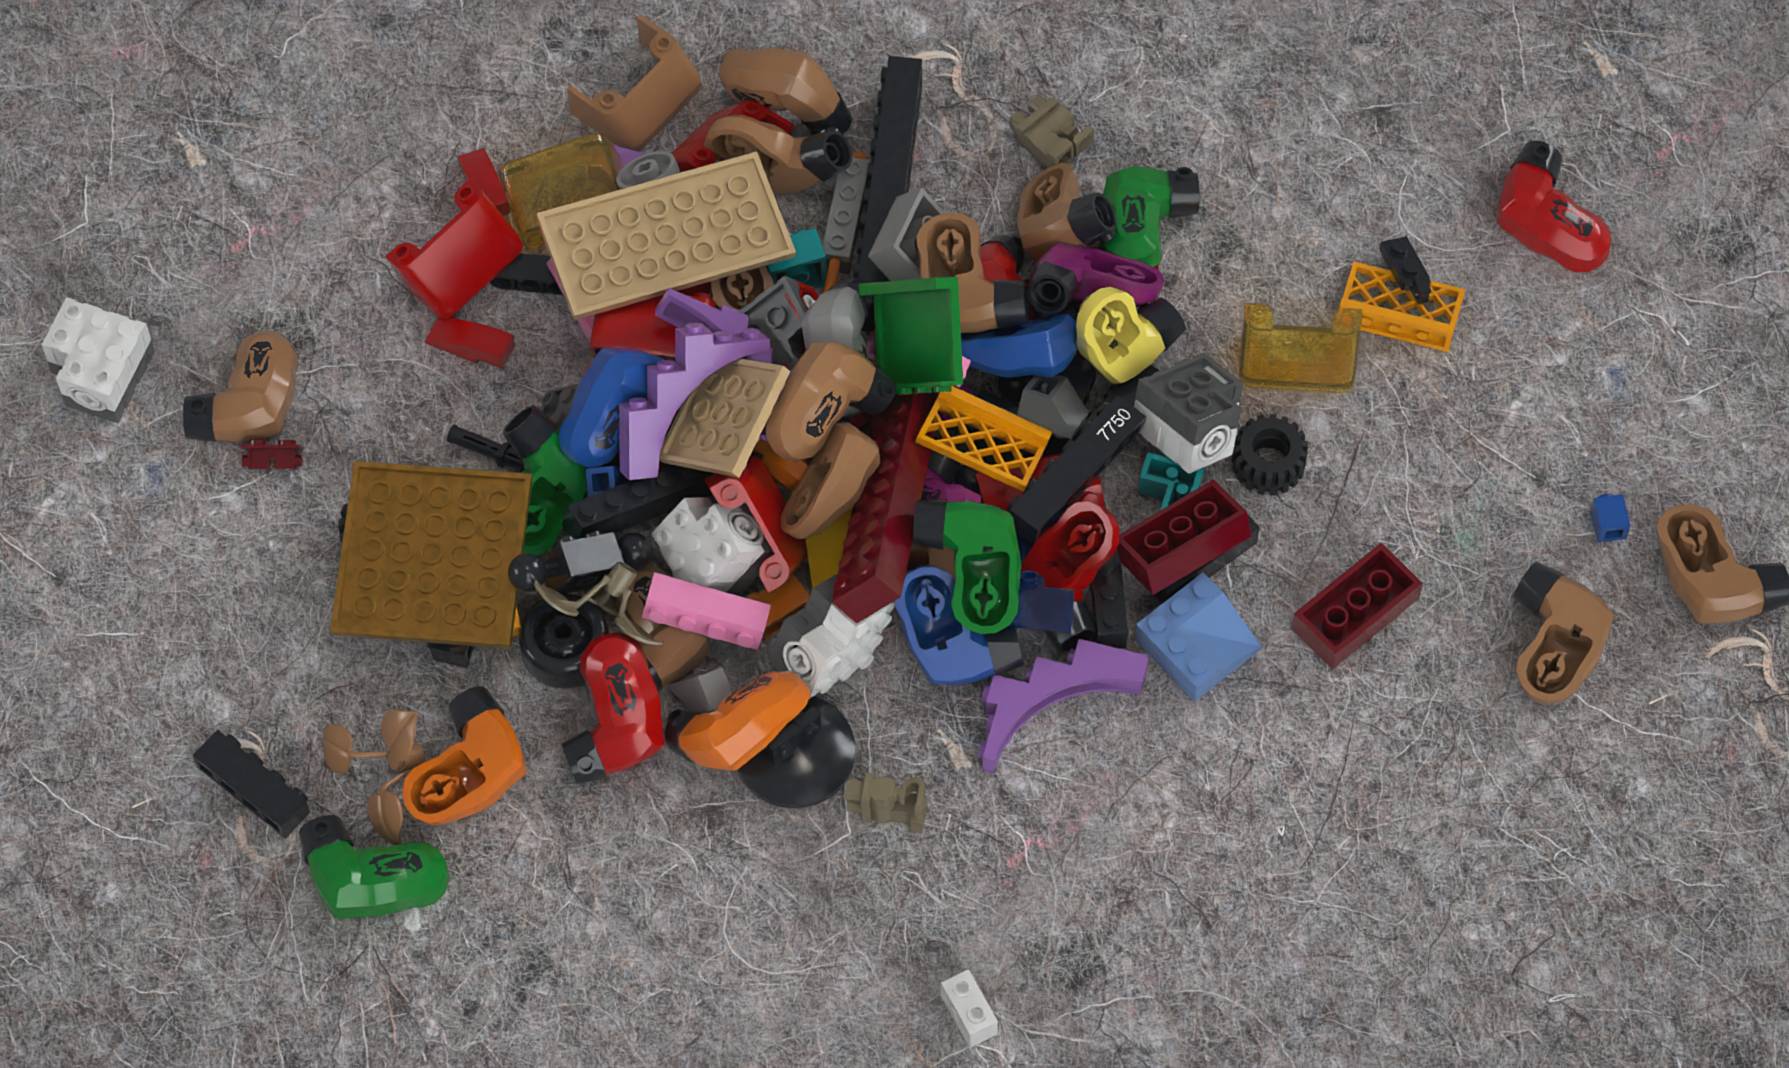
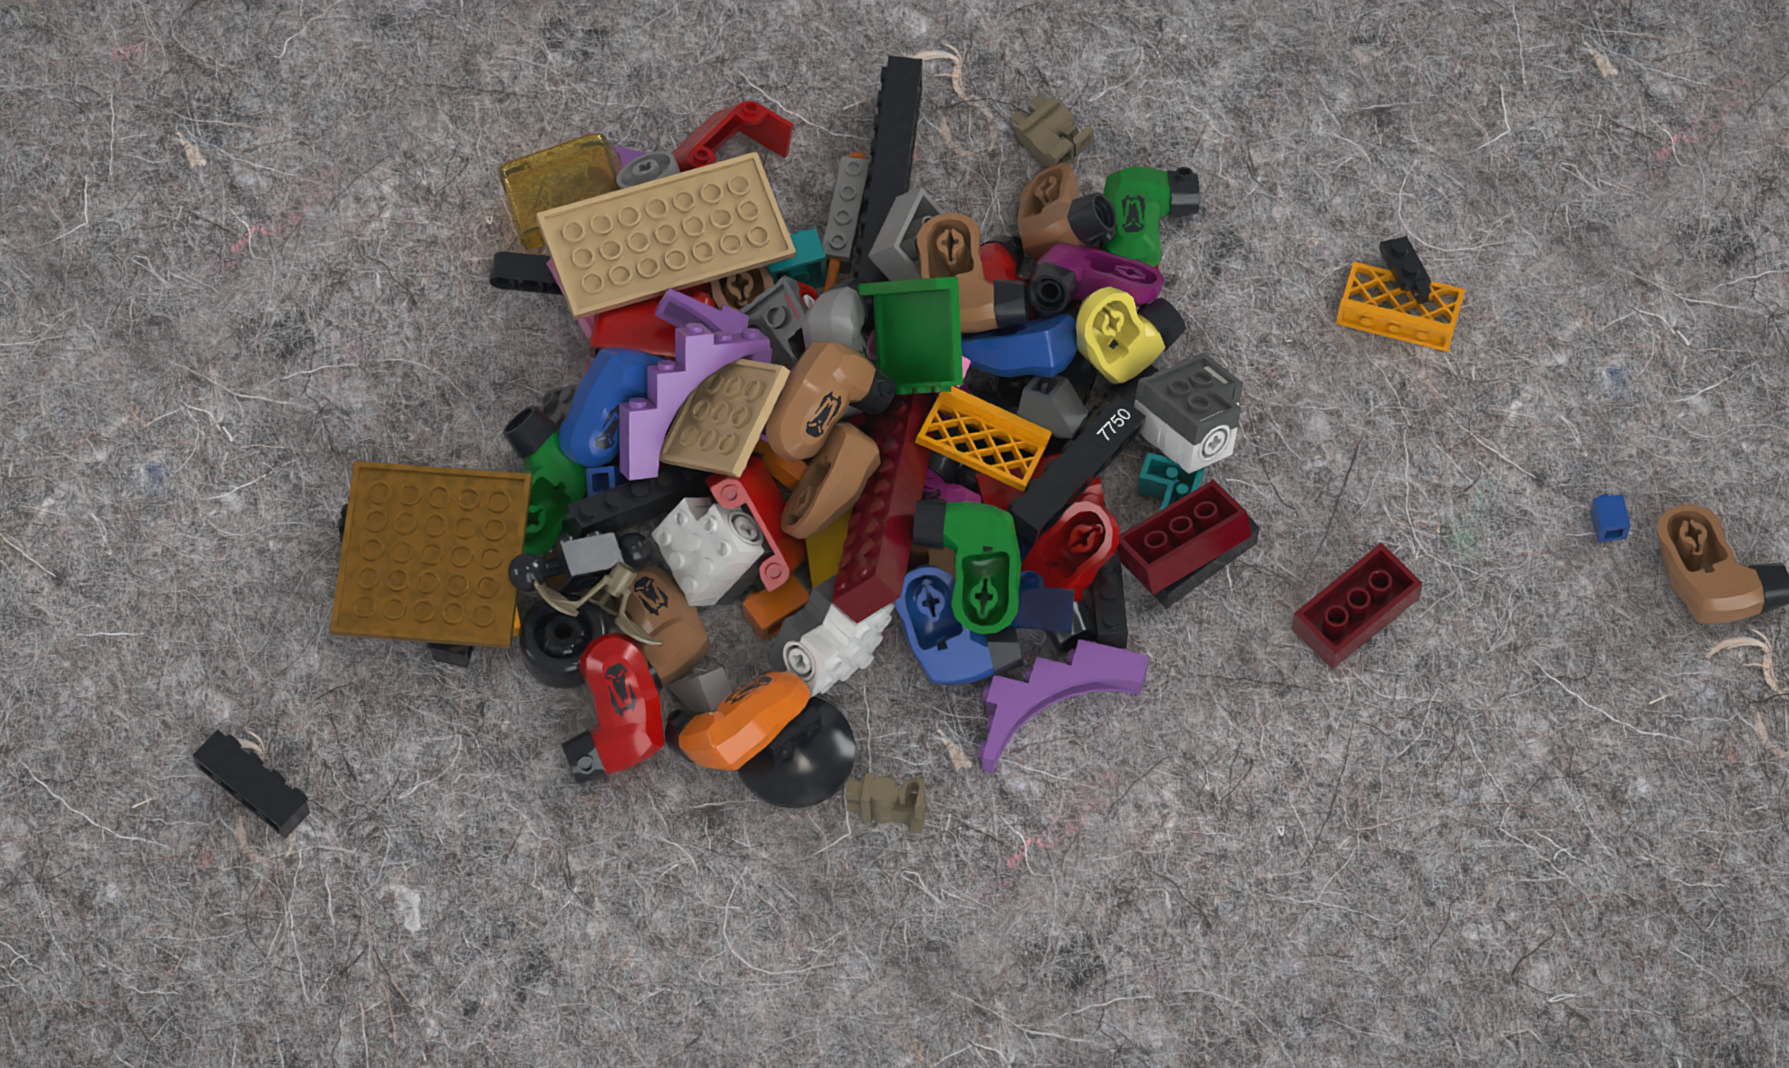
(97, 358): white piece -> none
(256, 397): medium nougat piece -> none
(260, 454): dark red hinge -> none
(371, 879): green piece -> none
(398, 733): medium nougat plant -> none
(460, 256): red windscreen -> none
(470, 772): orange piece -> none
(471, 341): red slope -> none
(479, 168): red slope -> none
(501, 453): black pin -> none
(654, 100): medium nougat windscreen -> none
(706, 611): bright pink brick -> none
(785, 82): medium nougat piece -> none
(787, 160): medium nougat piece -> none
(969, 1008): white brick -> none
(1197, 637): medium blue slope -> none
(1273, 434): black tyre -> none
(1298, 355): clear yellow windscreen -> none
(1548, 218): red piece -> none
(1568, 639): medium nougat piece -> none

